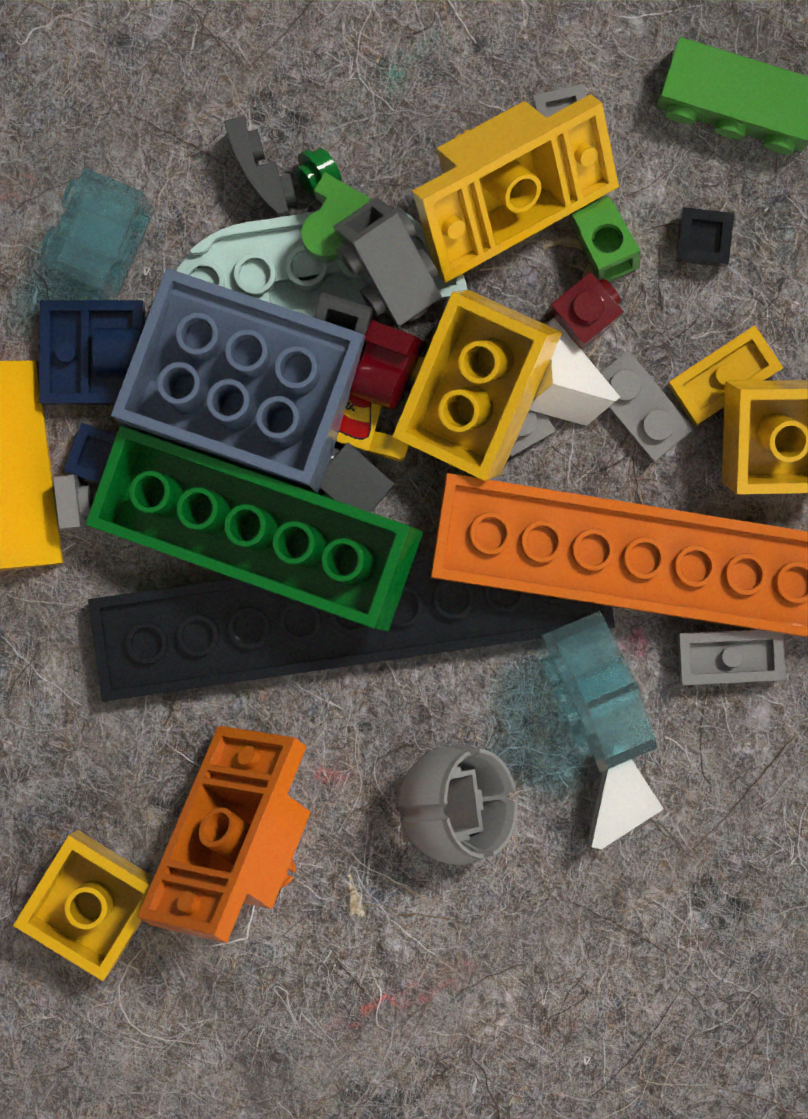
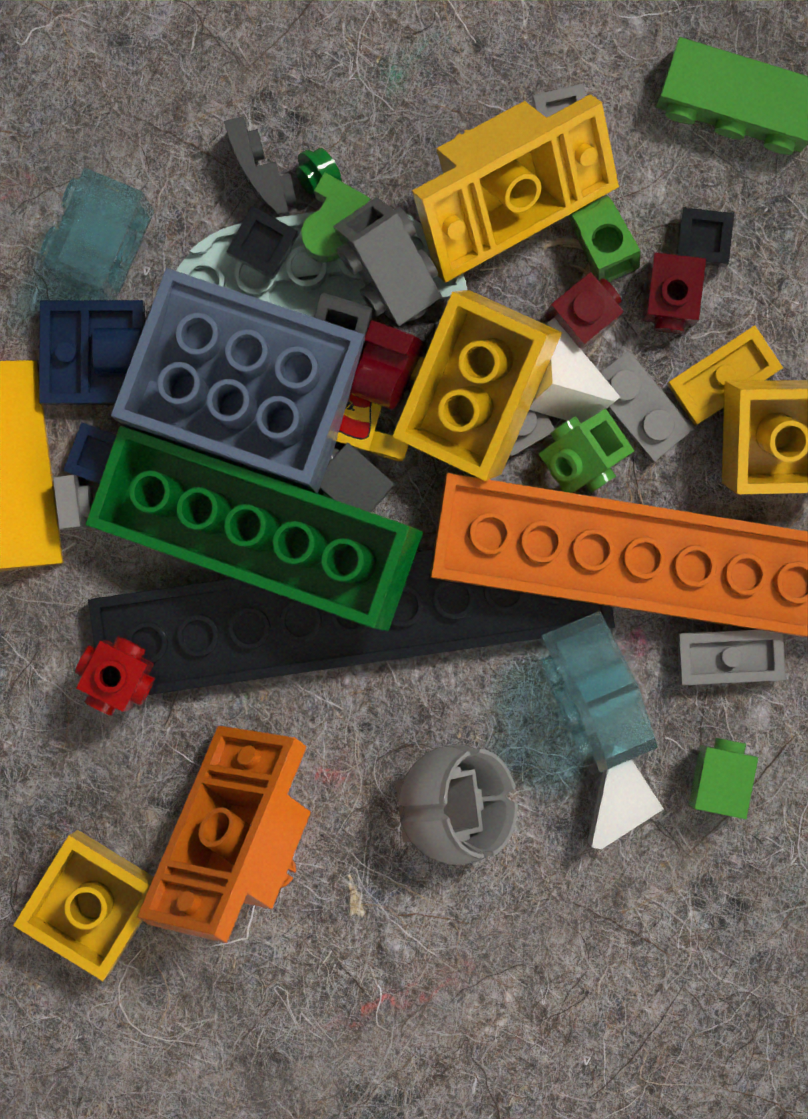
(134, 672): none -> red brick
(262, 242): none -> black plate
(586, 452): none -> bright green brick
(673, 292): none -> dark red brick
(723, 779): none -> bright green brick

